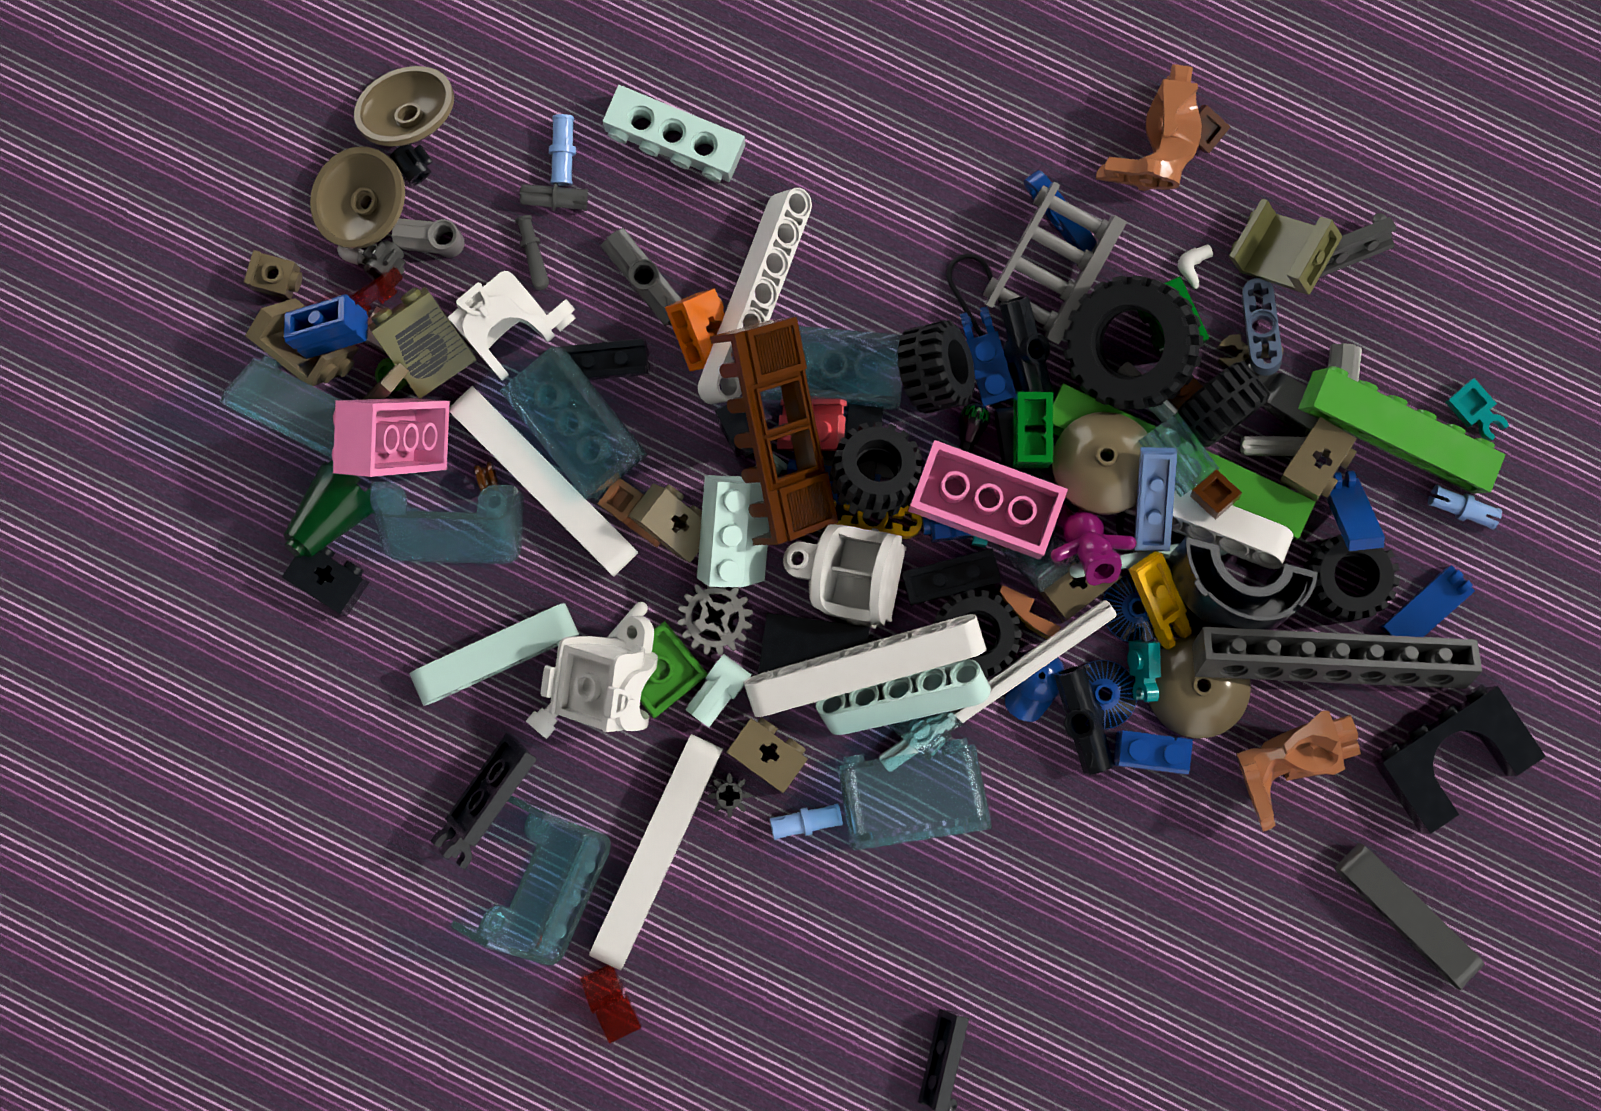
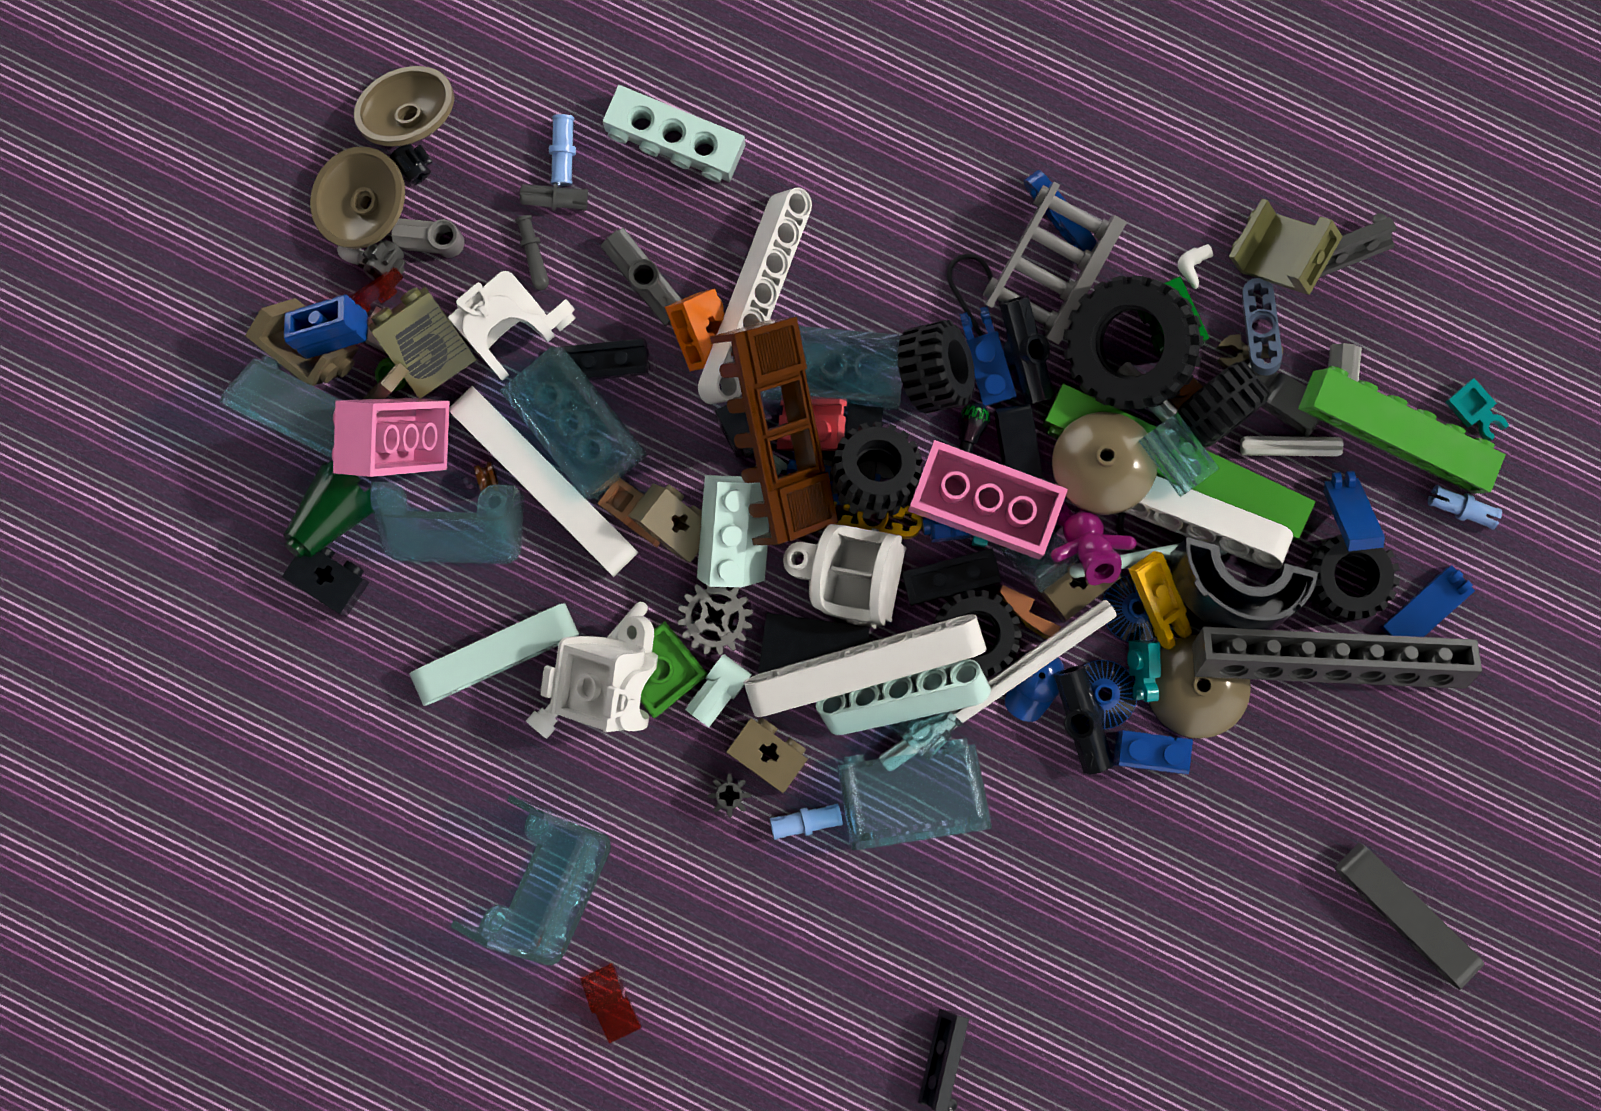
(259, 272): dark tan brick -> none
(483, 799): black tile -> none
(655, 852): white beam -> none
(1033, 430): green brick -> none
(1155, 498): medium blue tile -> none
(1173, 132): nougat hips -> none
(1212, 128): reddish brown plate -> none
(1215, 494): reddish brown plate -> none
(1298, 753): nougat hips -> none
(1324, 441): dark tan brick -> none
(1410, 765): black arch -> none

